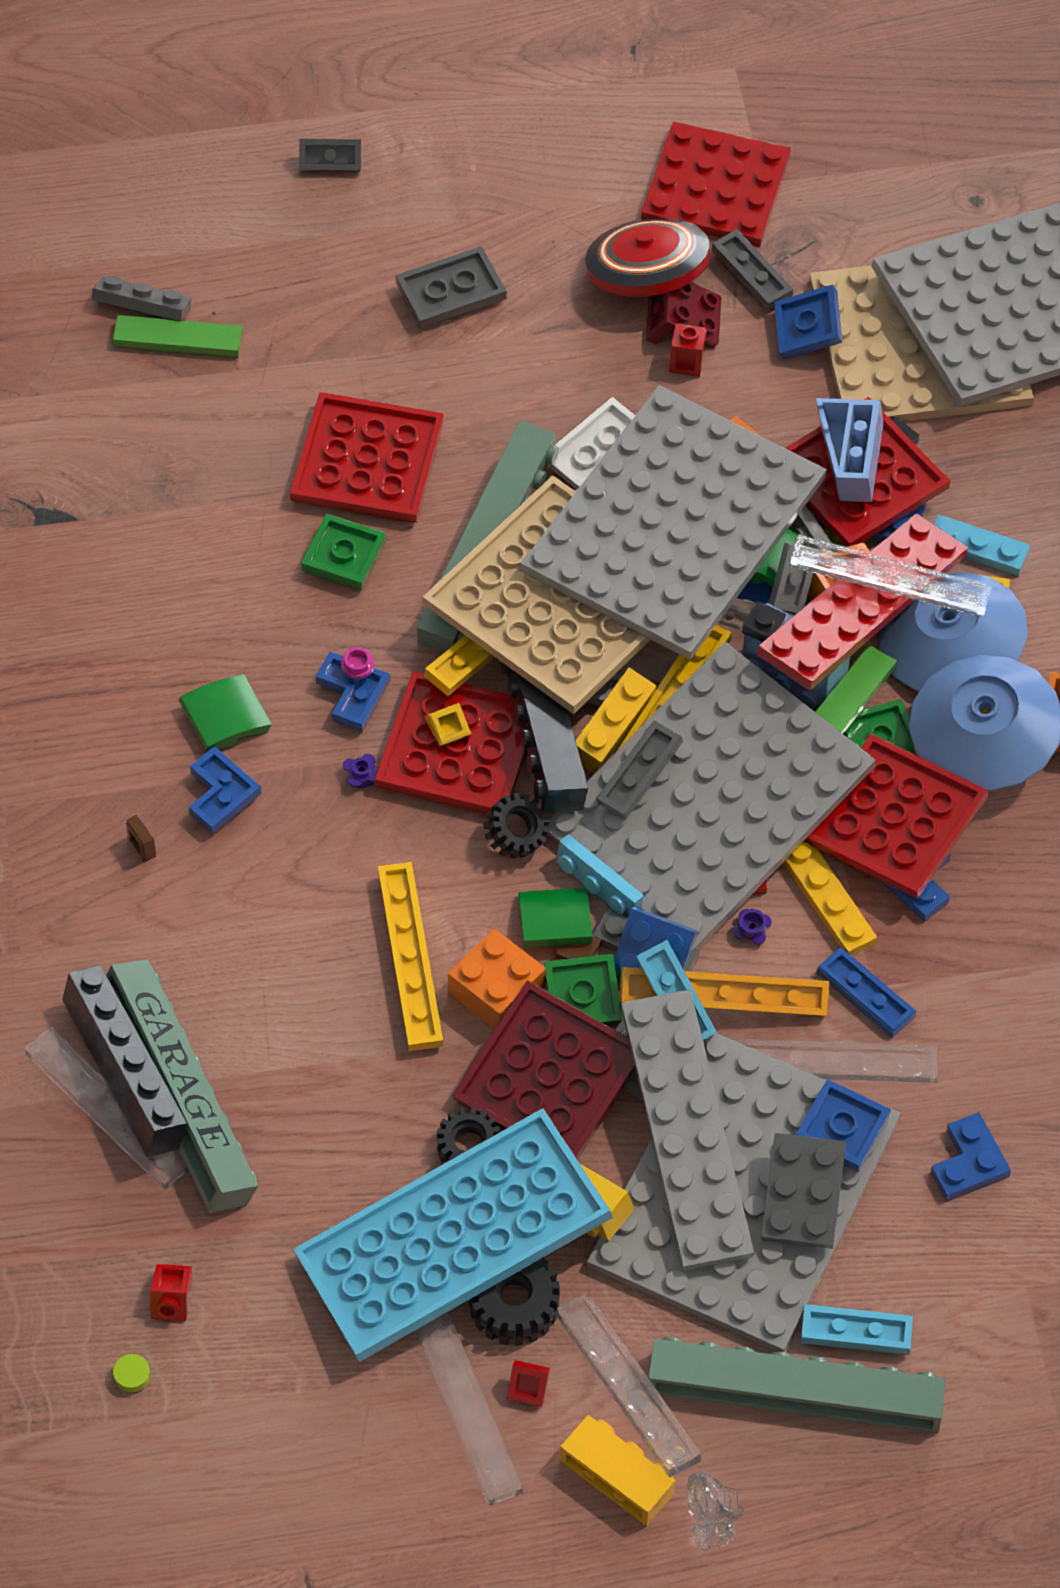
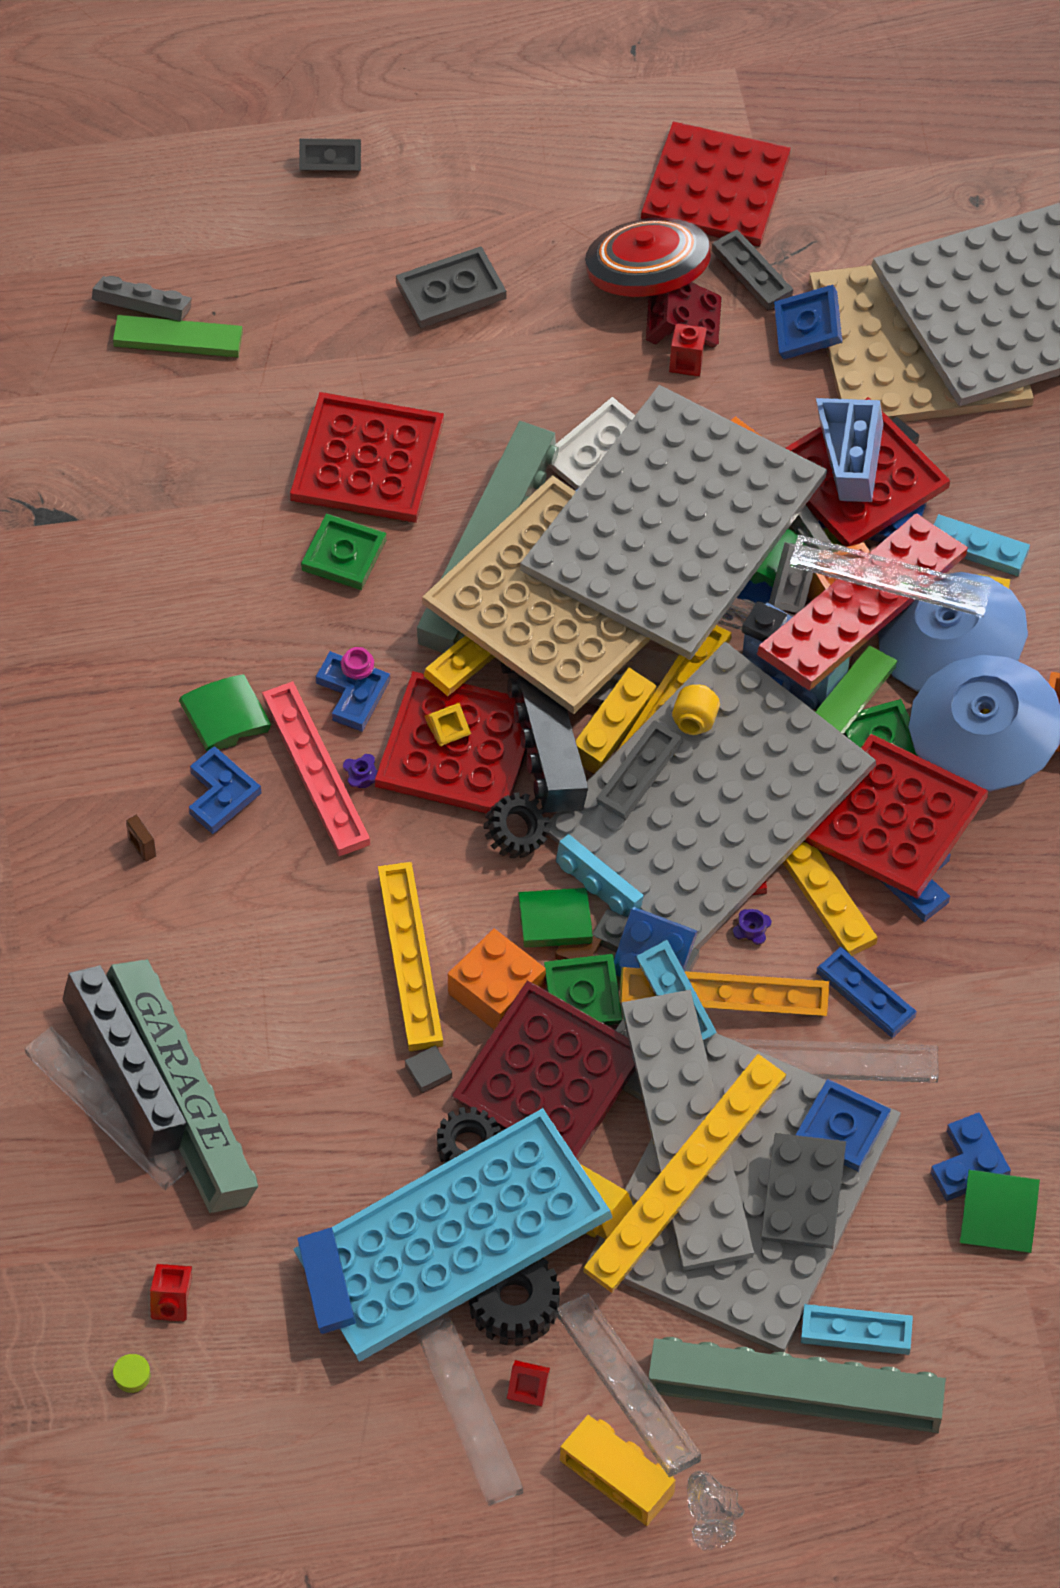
(316, 769): none -> coral plate
(326, 1280): none -> blue tile
(428, 1069): none -> dark grey tile
(684, 1173): none -> yellow plate
(695, 709): none -> yellow head
(999, 1211): none -> green slope

